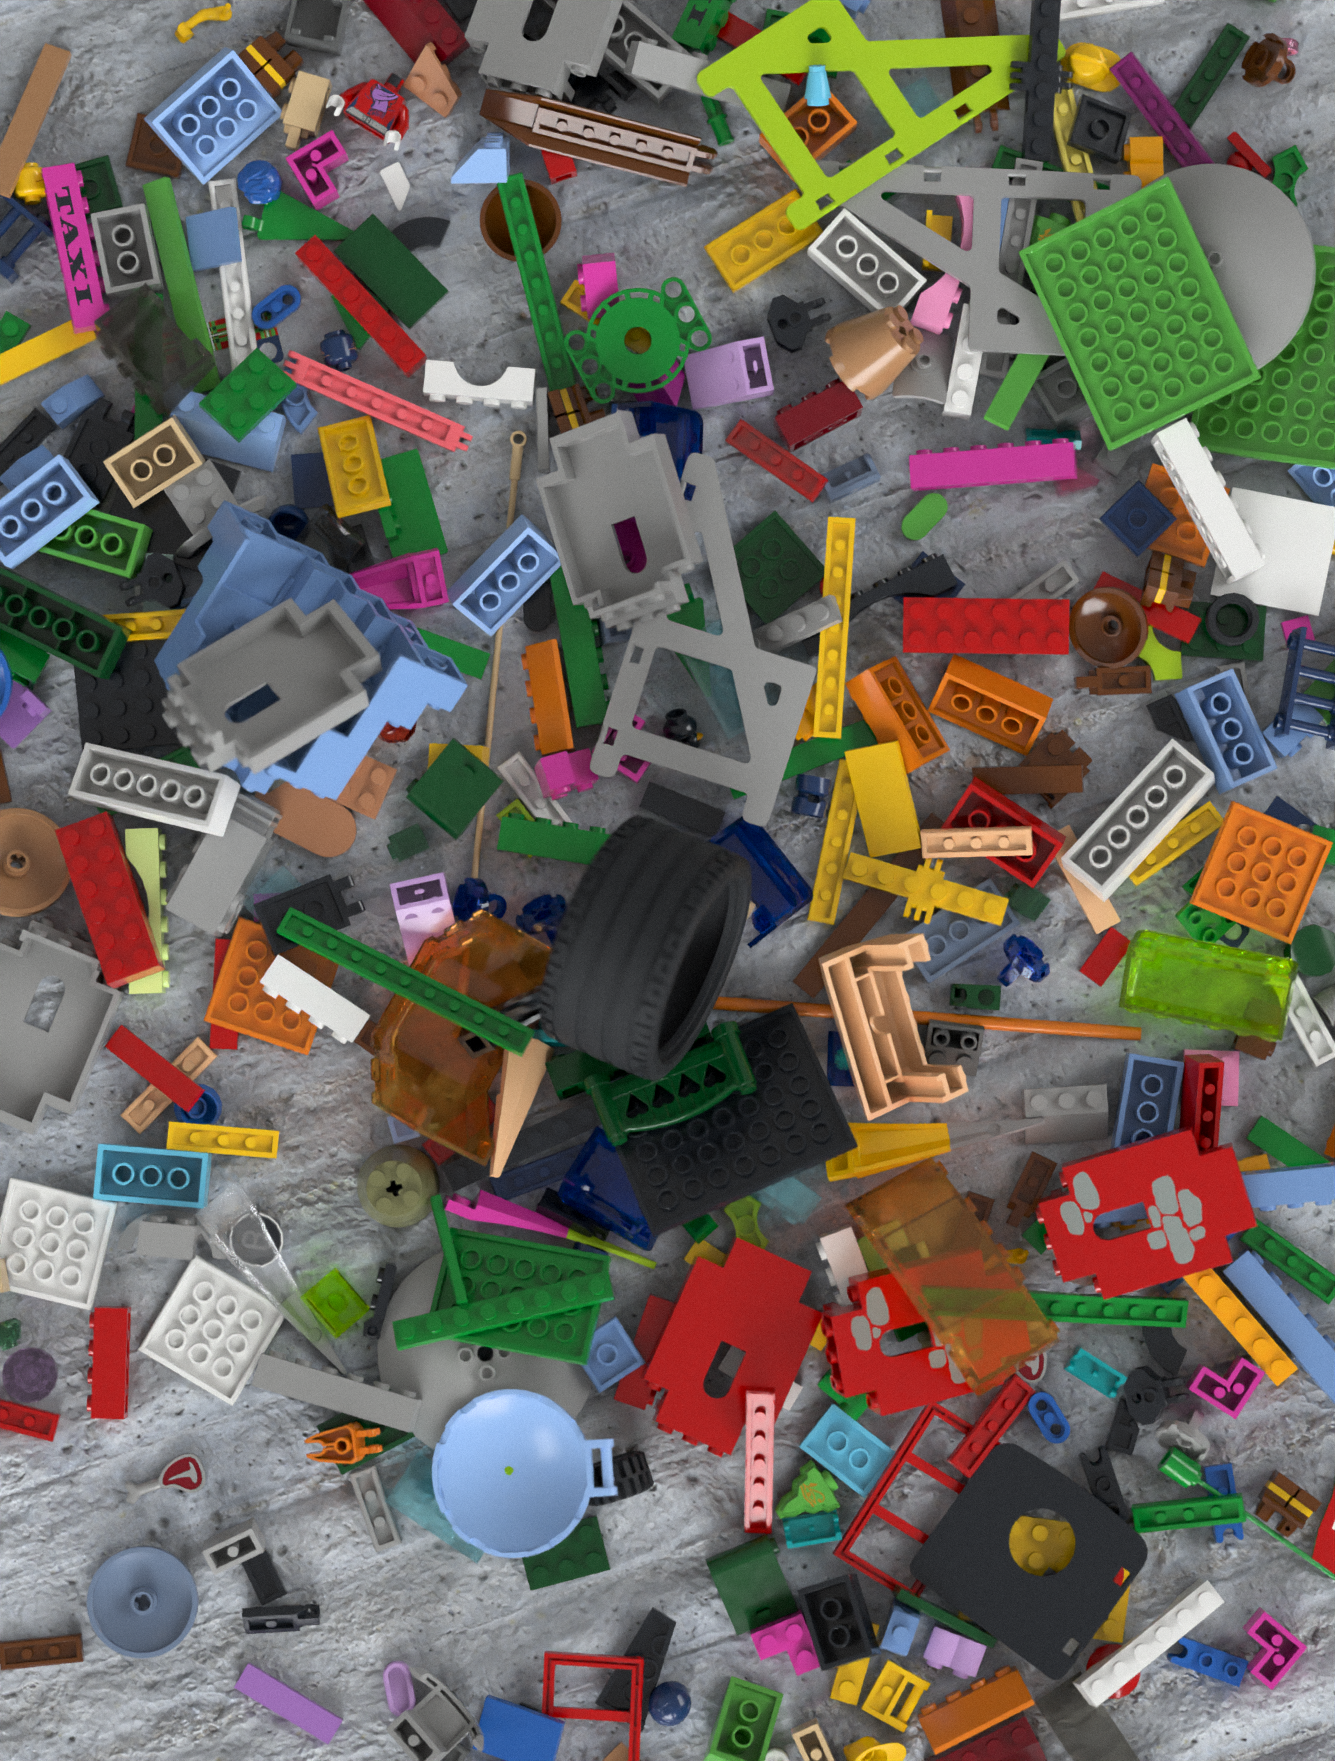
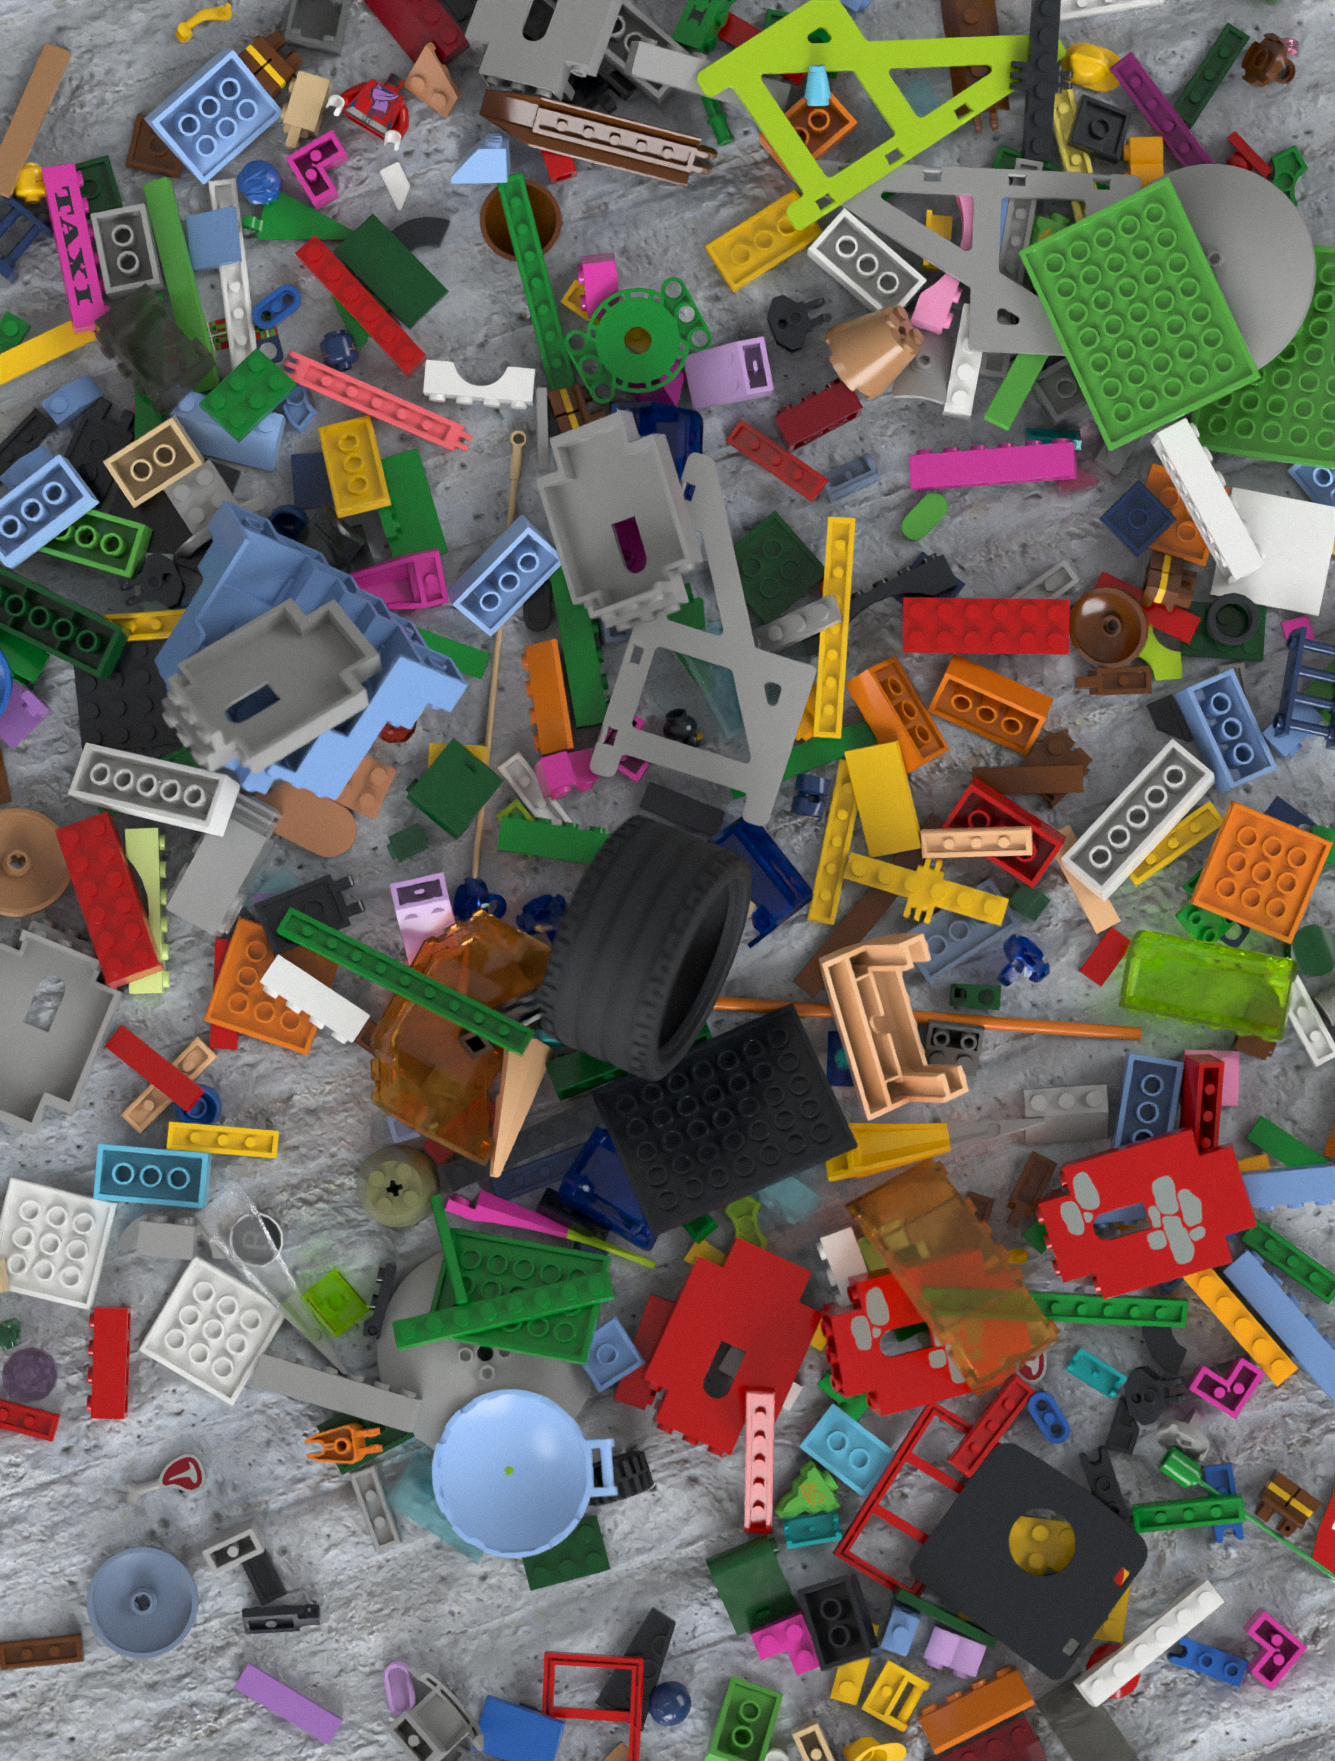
(724, 1054): dark green piece -> none

